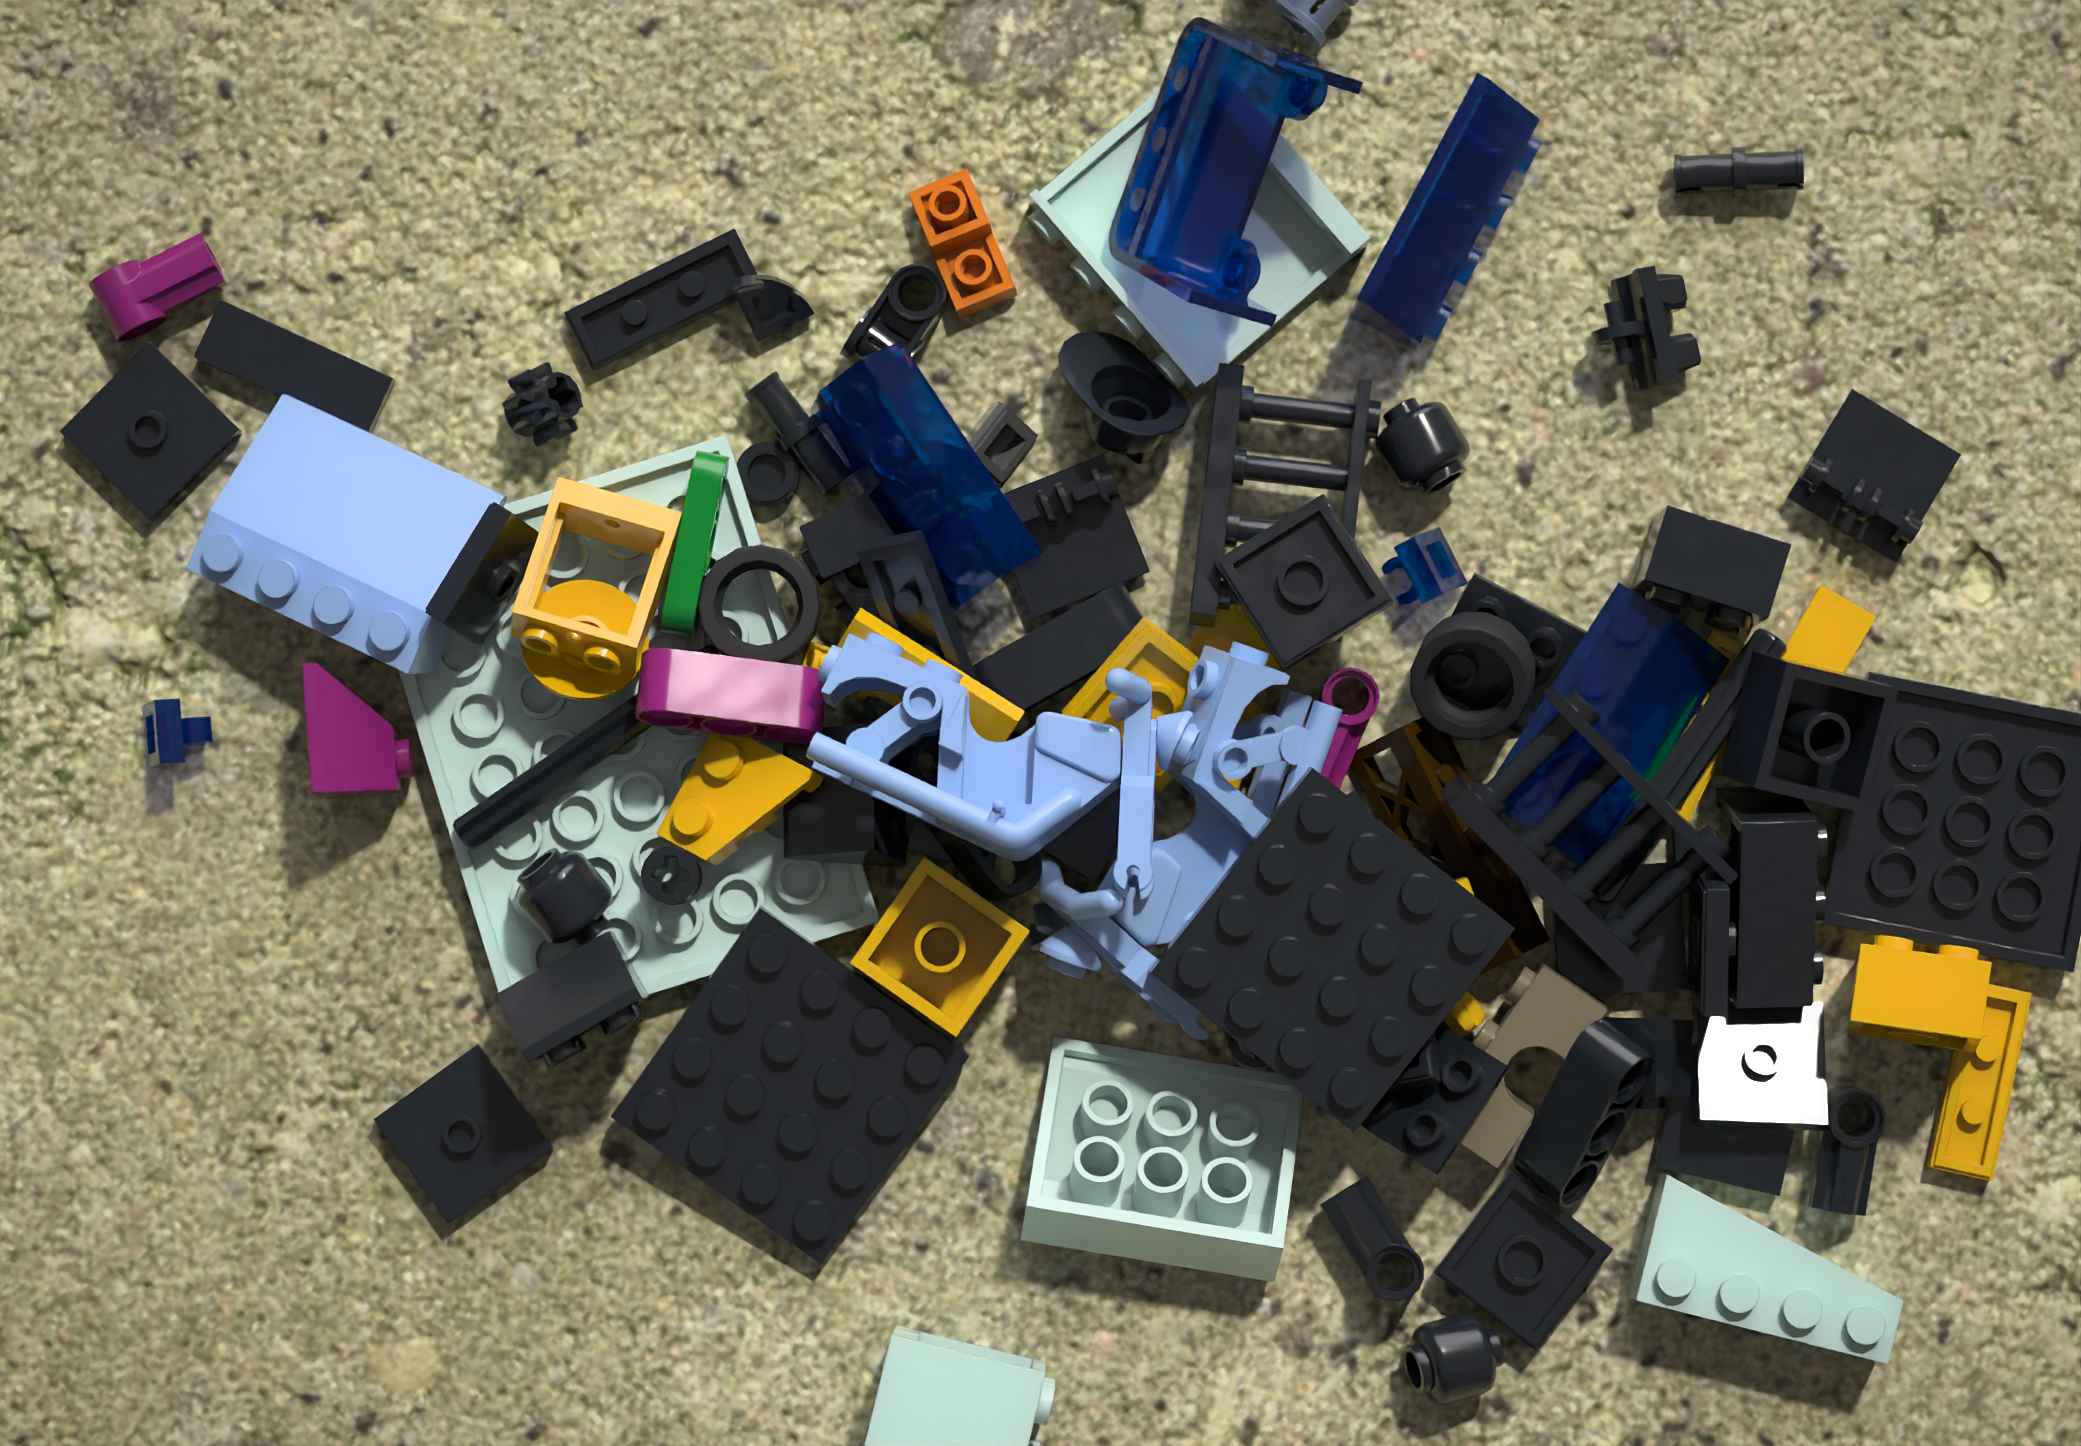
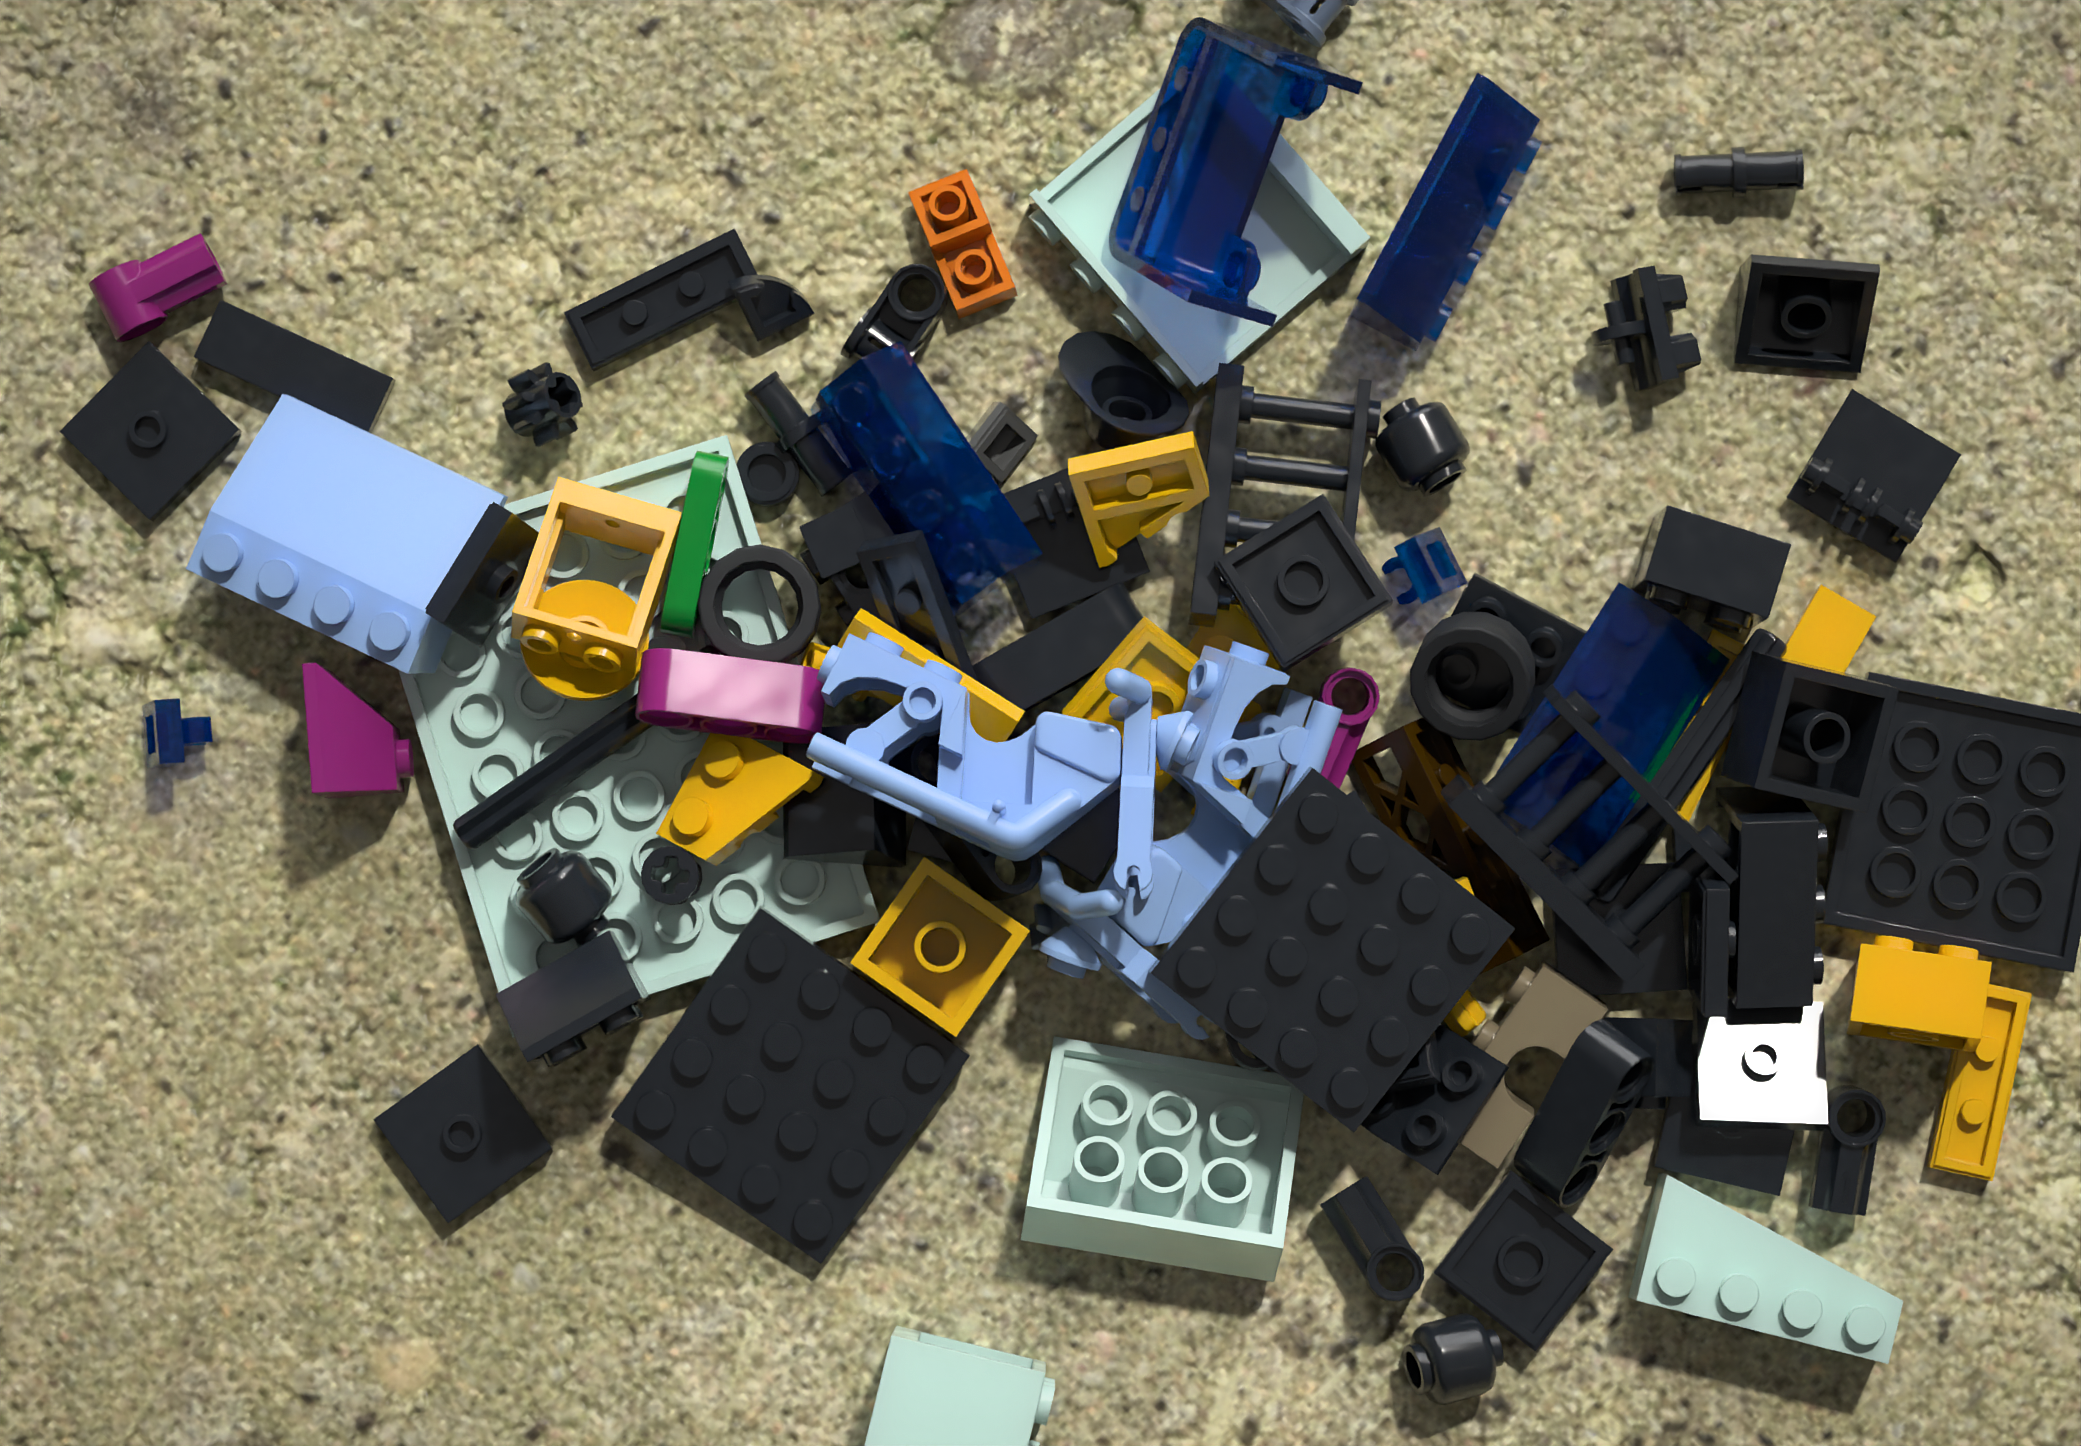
(1136, 489): none -> yellow wing
(1804, 312): none -> black slope

